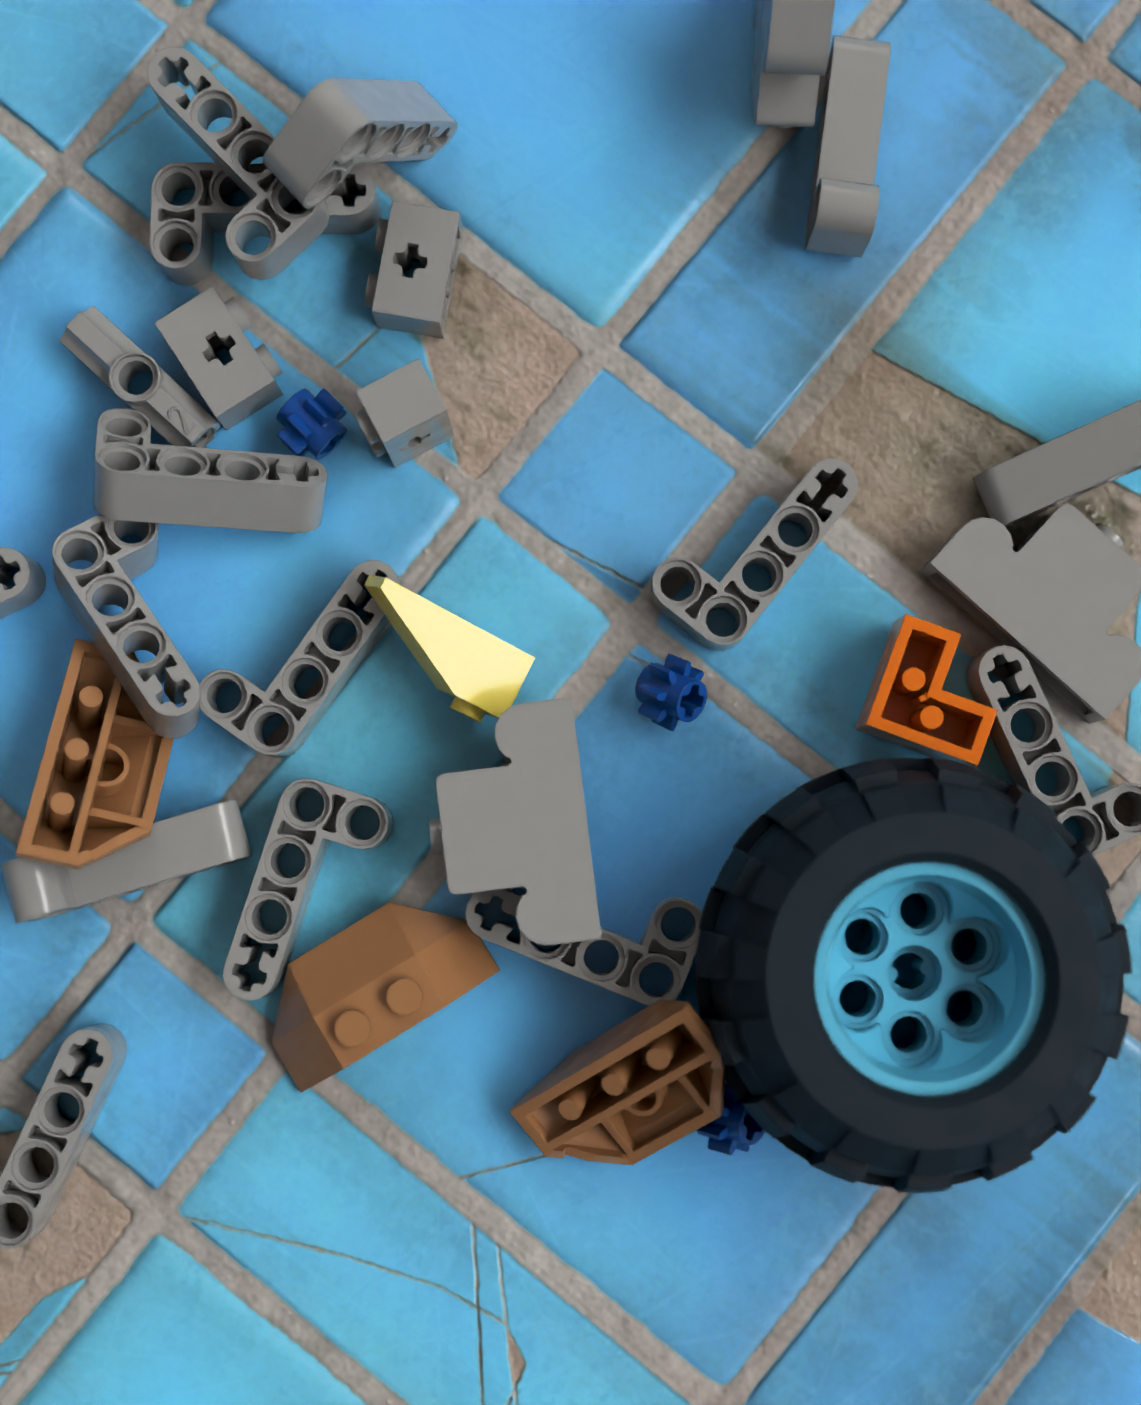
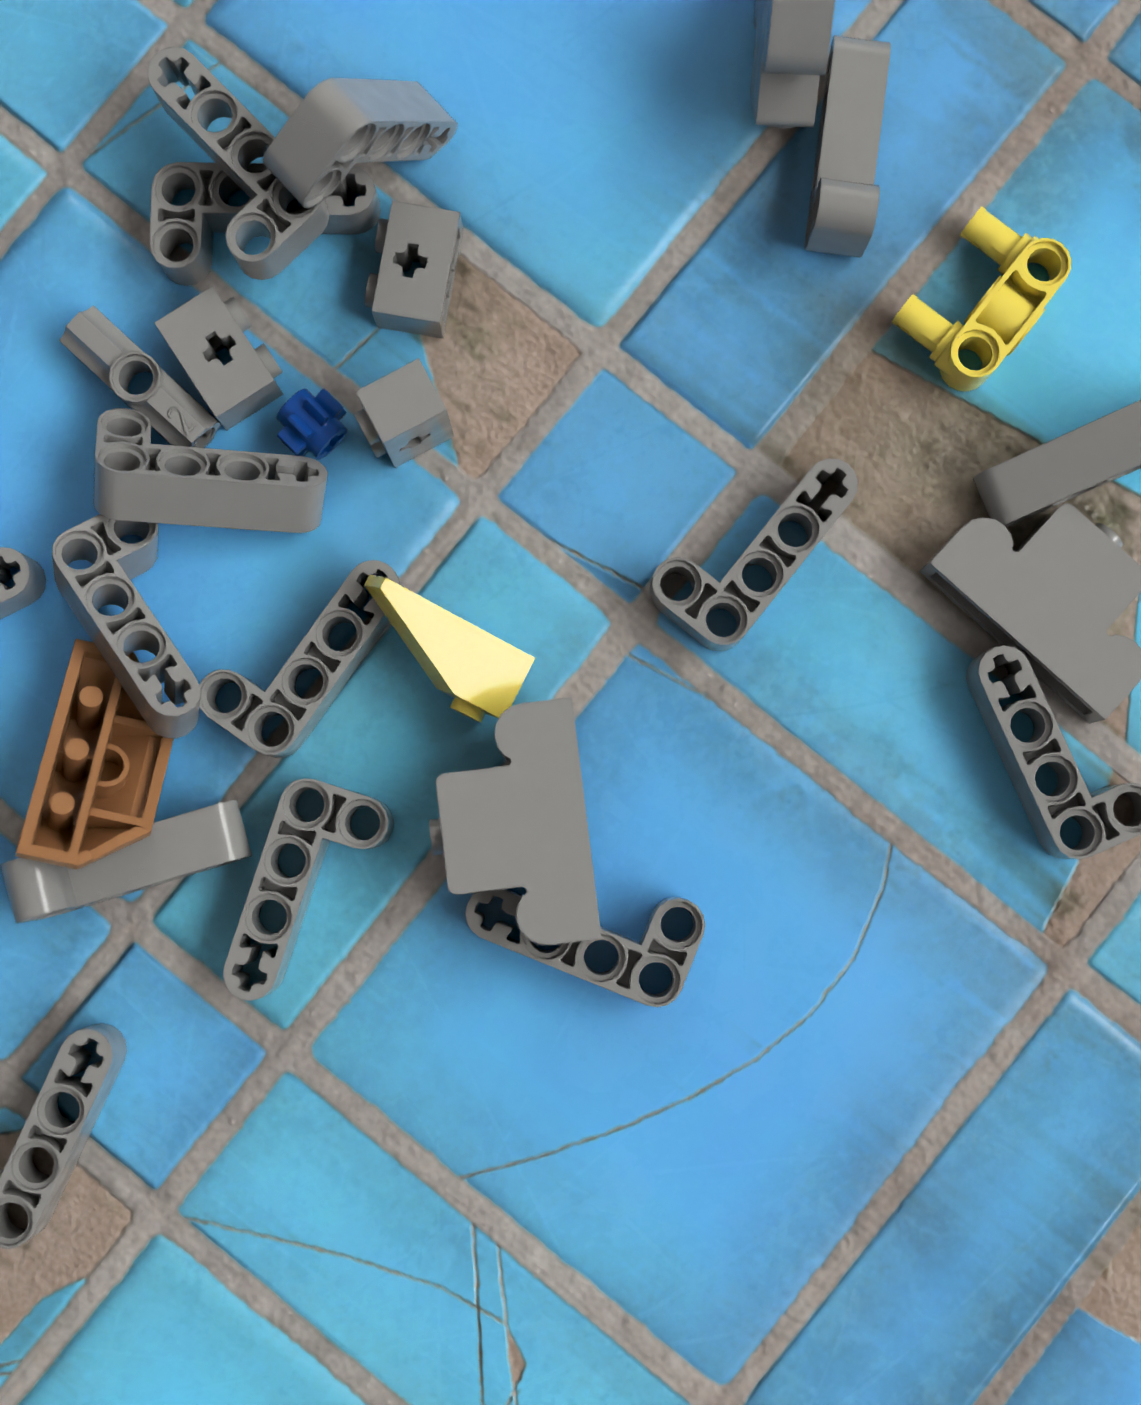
(373, 987): medium nougat wedge -> none
(629, 1089): medium nougat wedge -> none
(671, 692): blue gear -> none
(733, 1129): blue gear -> none
(908, 697): orange brick -> none
(1002, 313): none -> light yellow piece
(1040, 984): black wheel -> none

